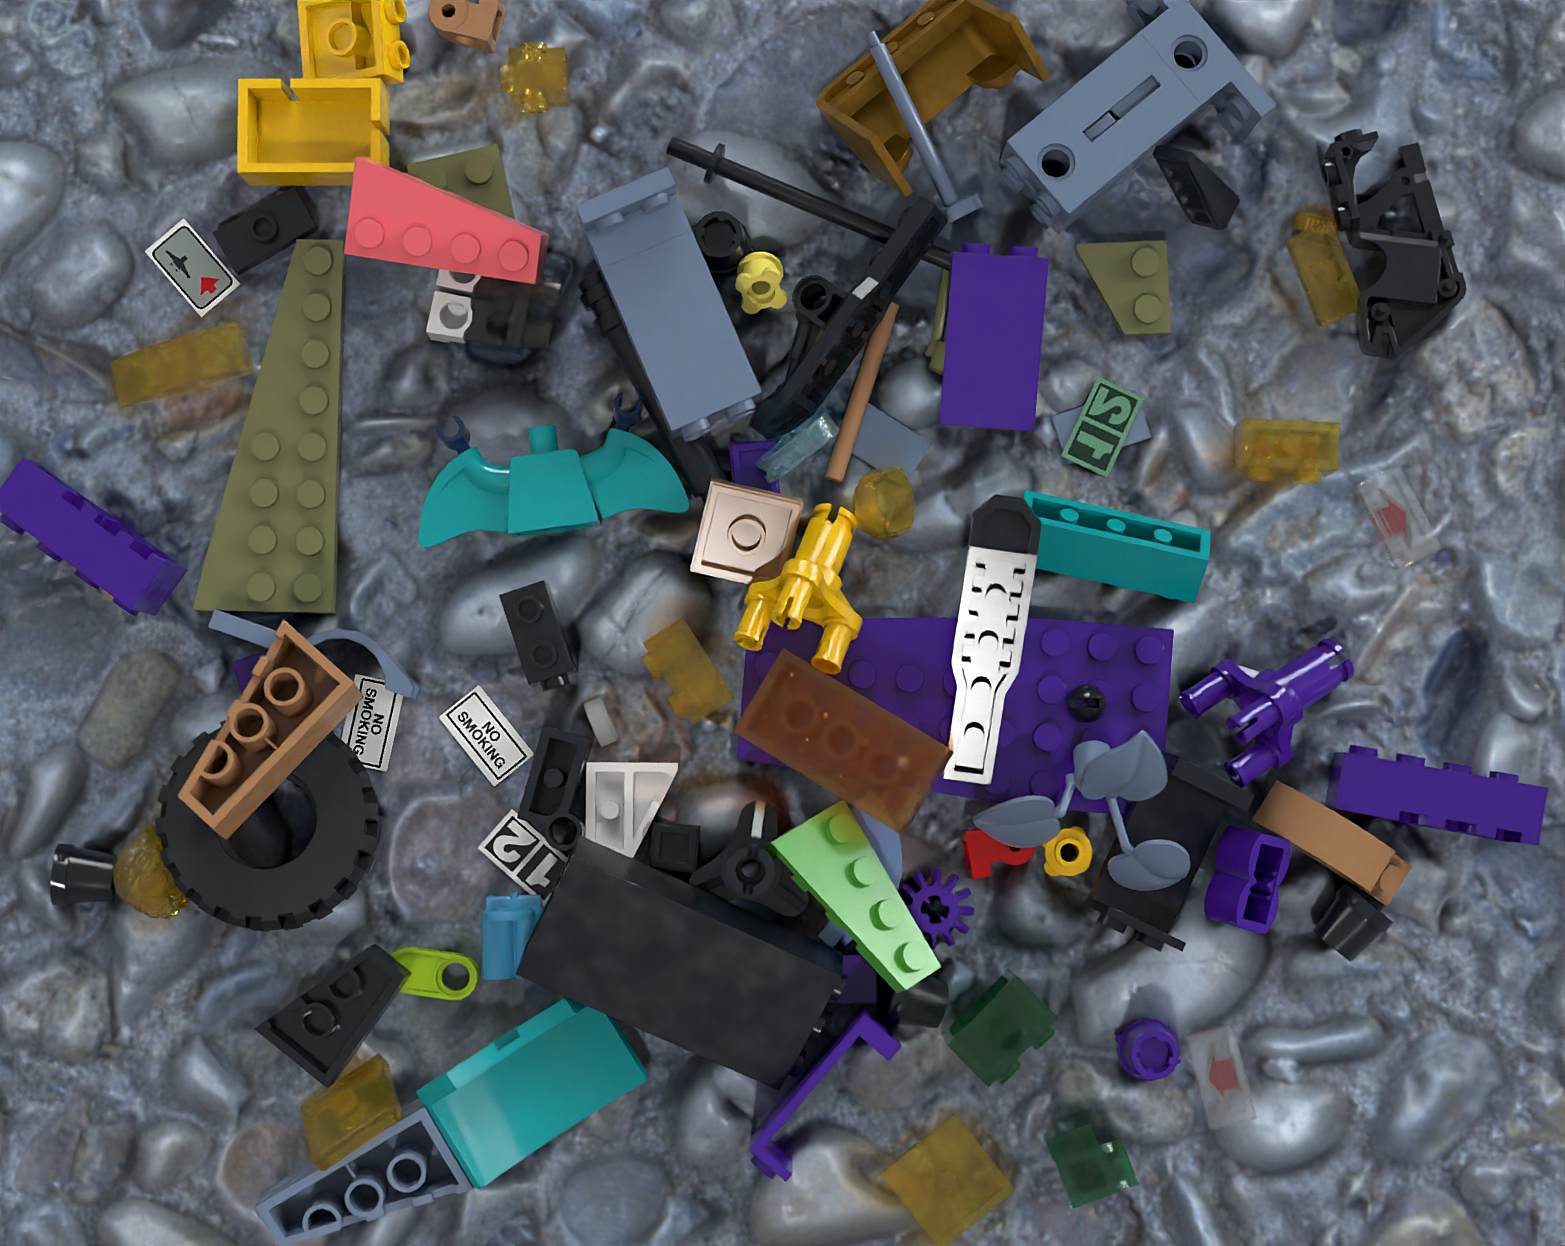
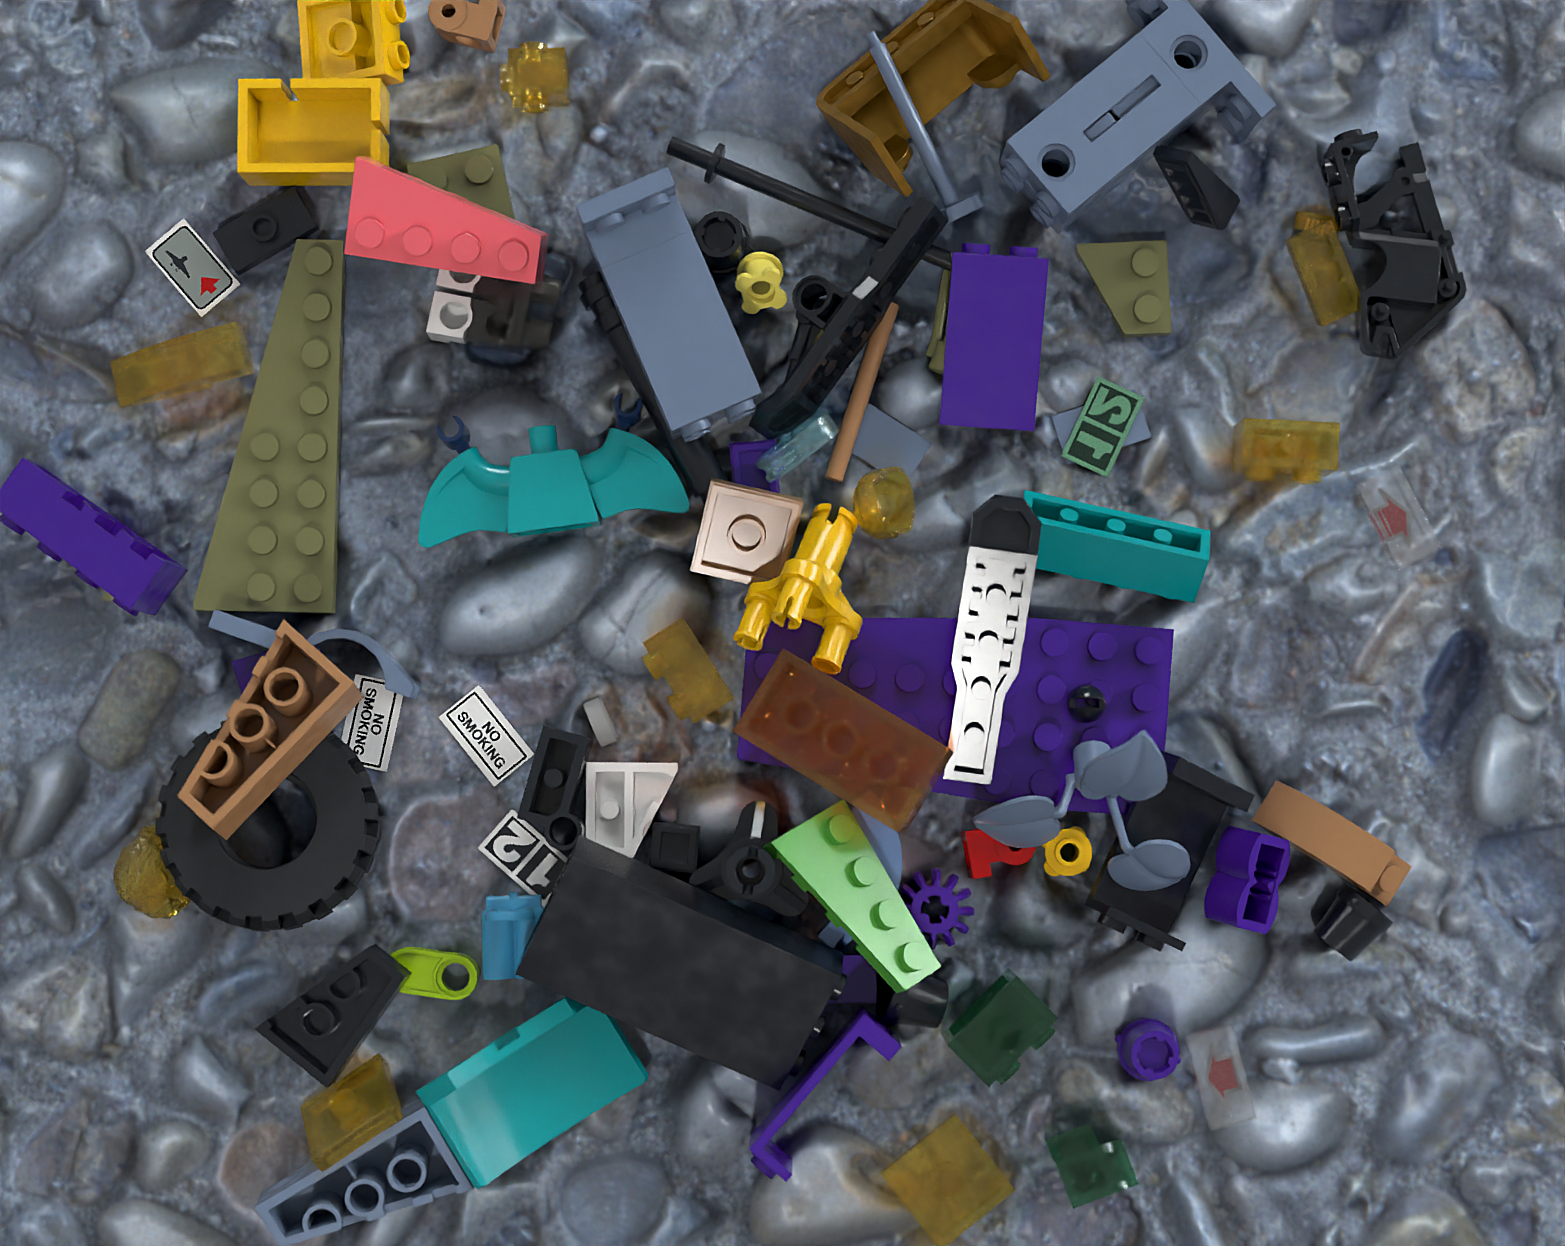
(81, 875): black piece -> none
(539, 635): black brick -> none
(1268, 702): dark purple wheel -> none
(1435, 797): dark purple wedge -> none

